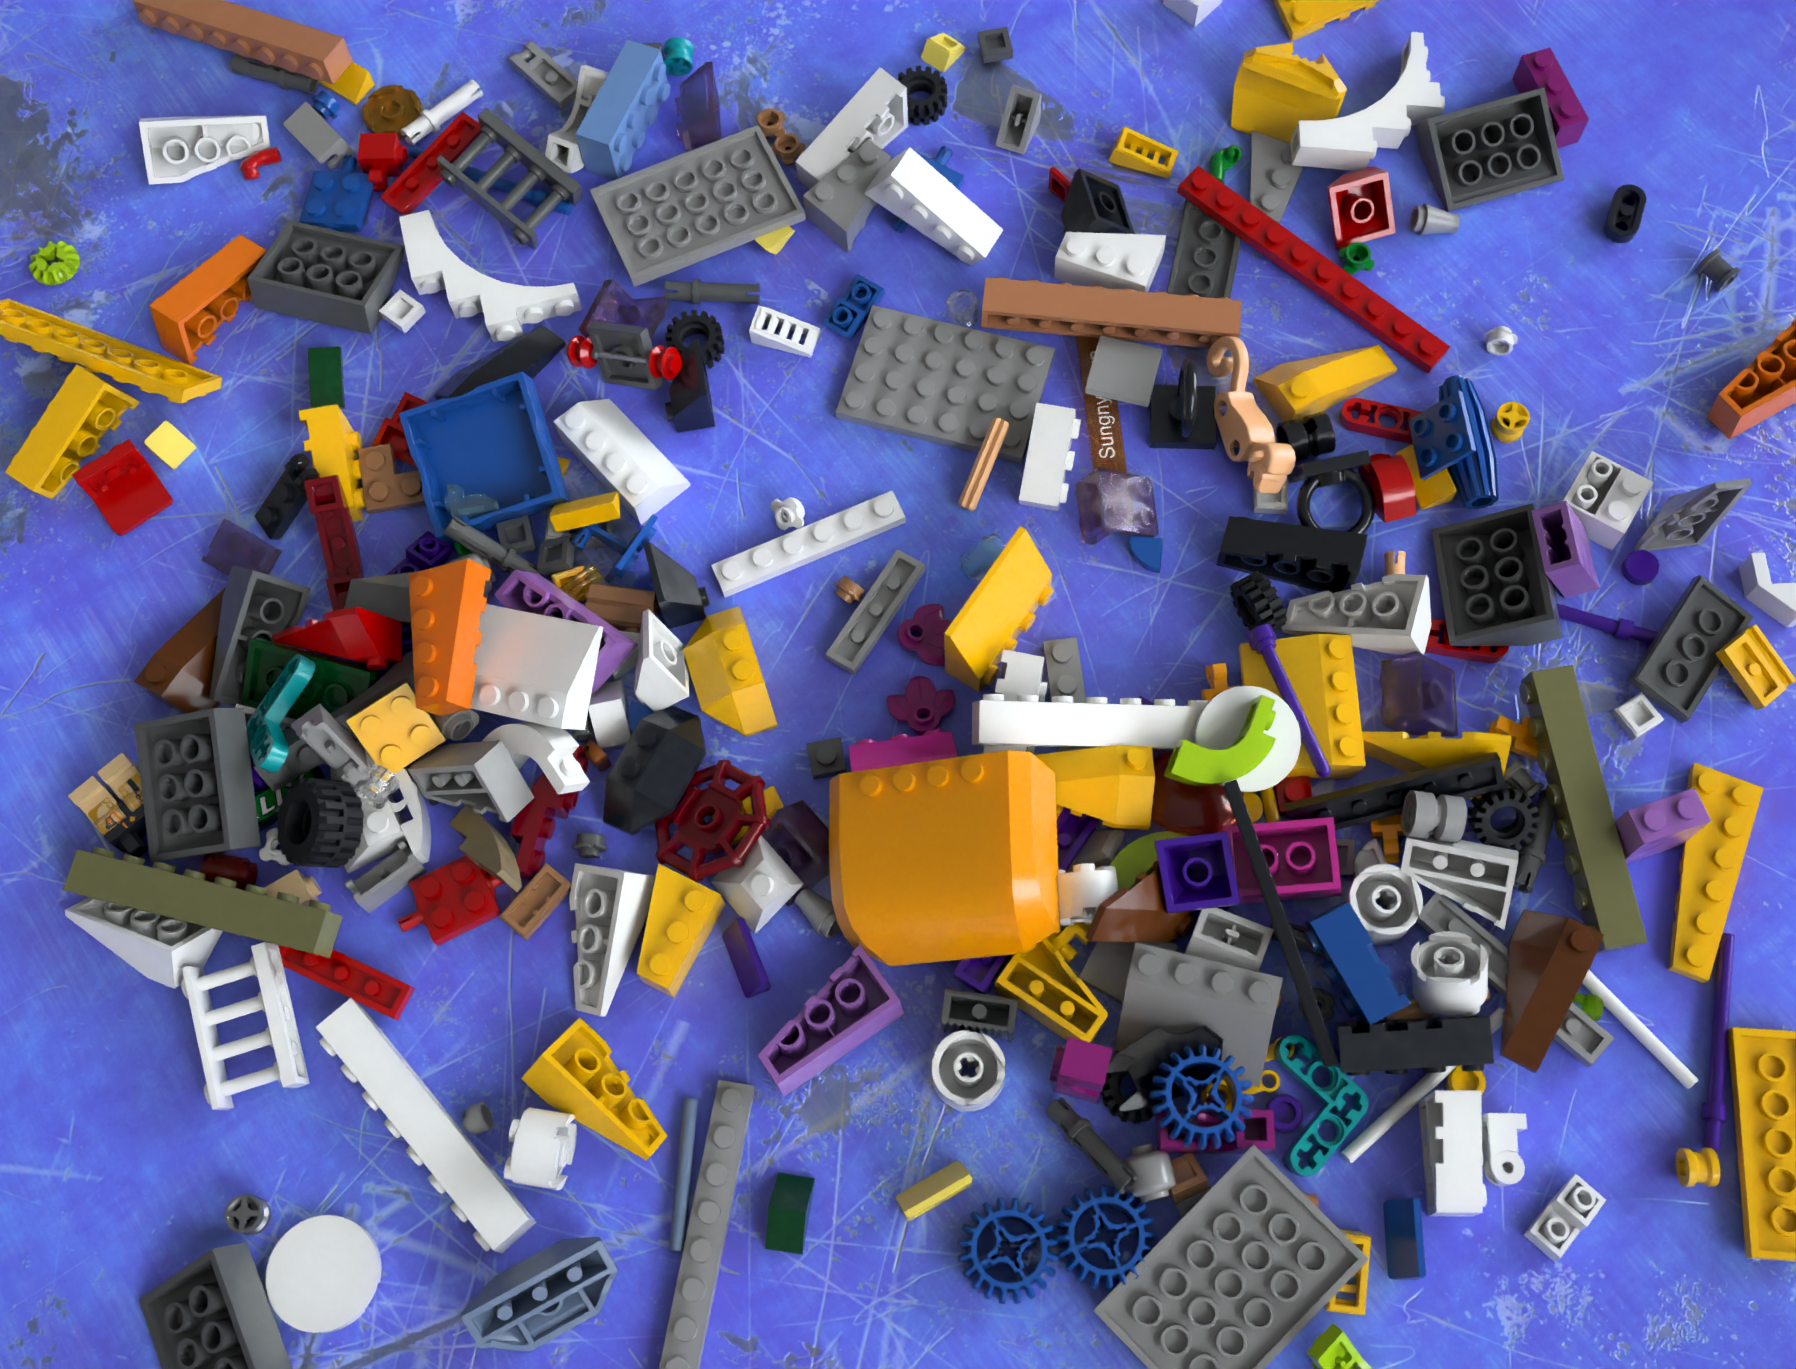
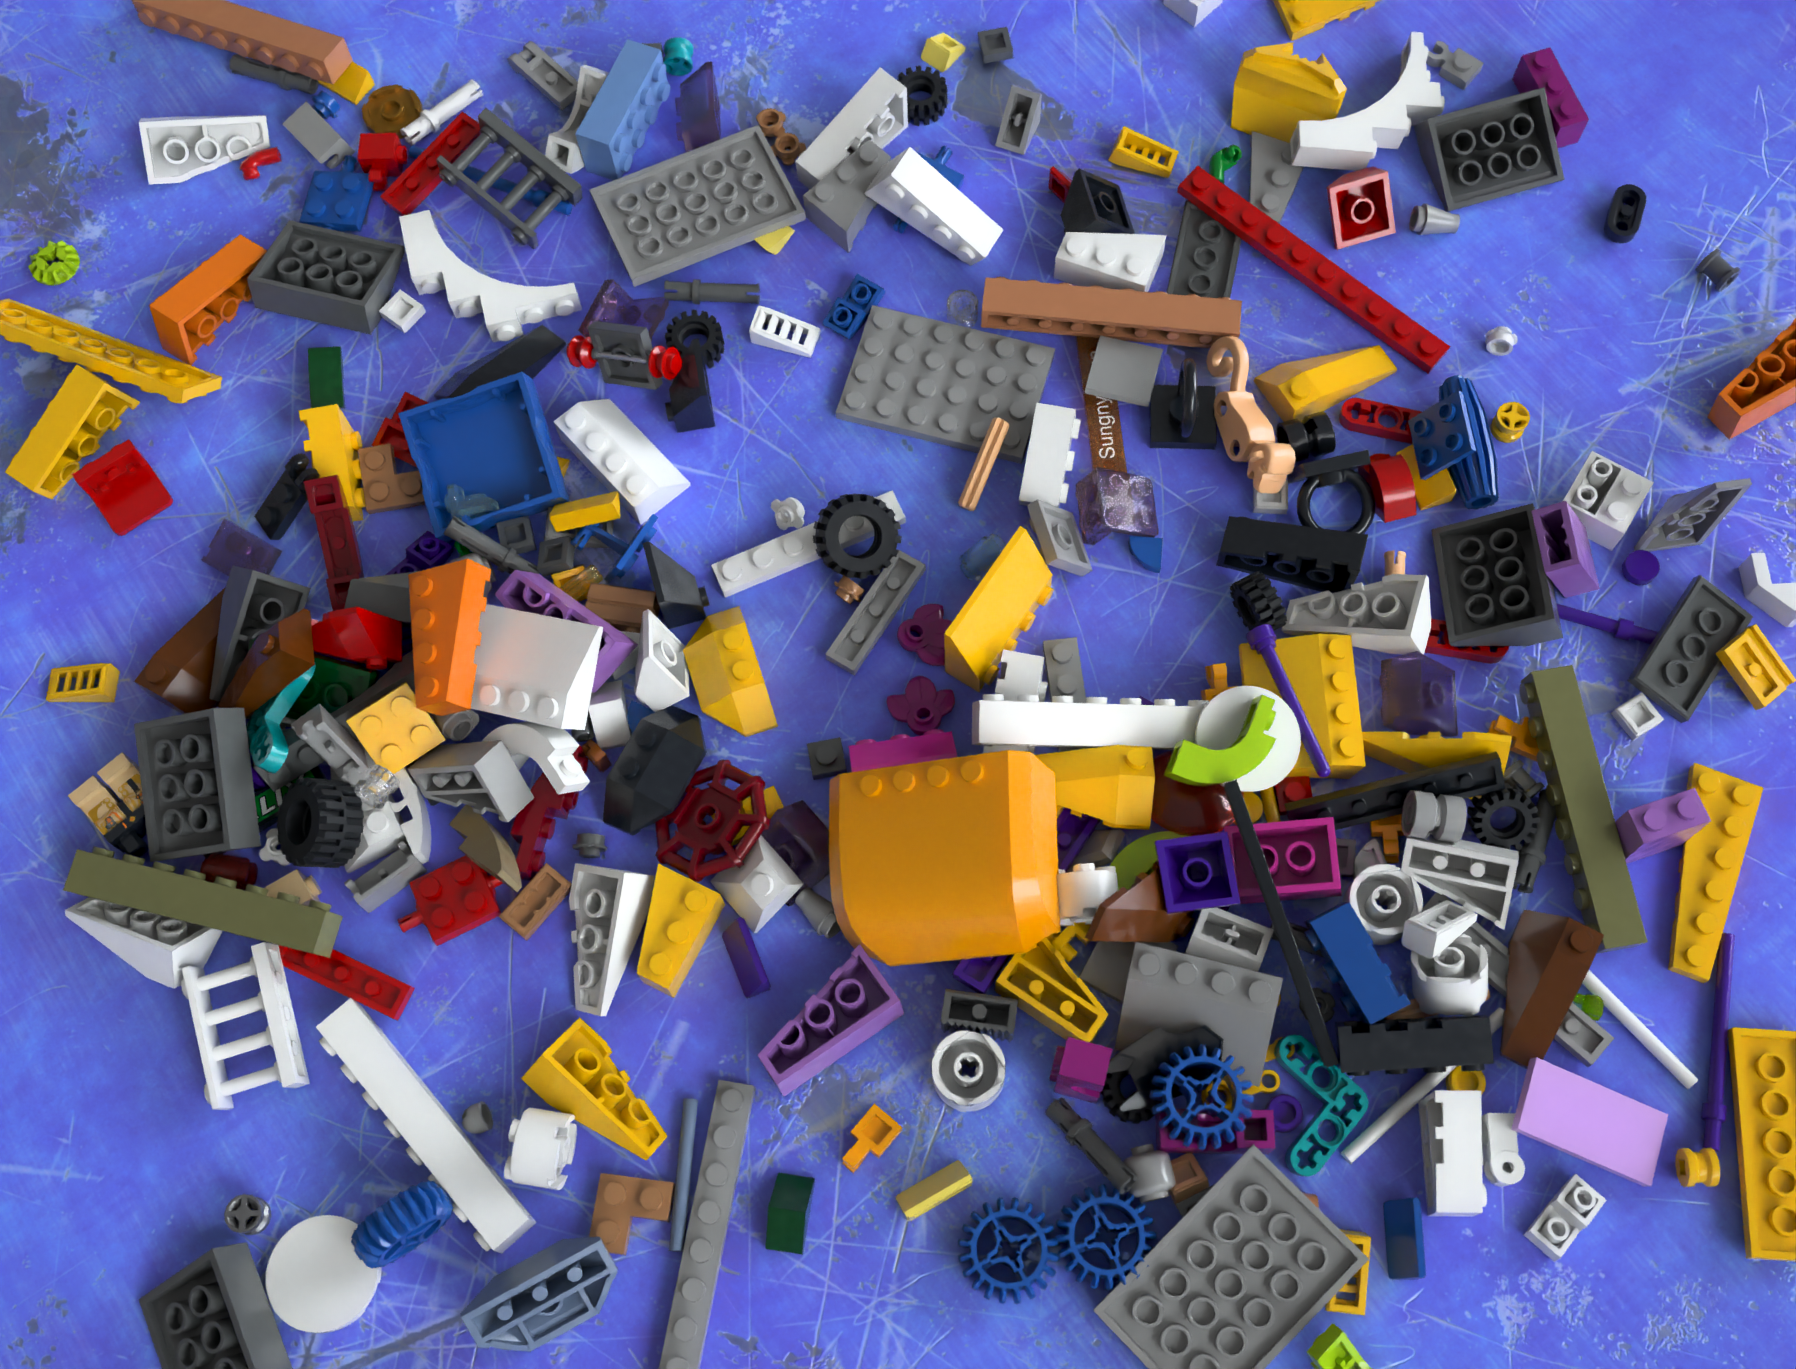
(106, 689): none -> yellow slope
(169, 445): light yellow slope -> none
(272, 663): none -> reddish brown wedge
(401, 1224): none -> blue gear
(627, 1197): none -> medium nougat plate
(873, 1135): none -> light orange plate
(884, 541): none -> black tyre
(1059, 538): none -> light grey plate
(1359, 251): green plate -> none
(1434, 930): none -> white slope
(1455, 67): none -> light grey plate
(1590, 1122): none -> lavender tile

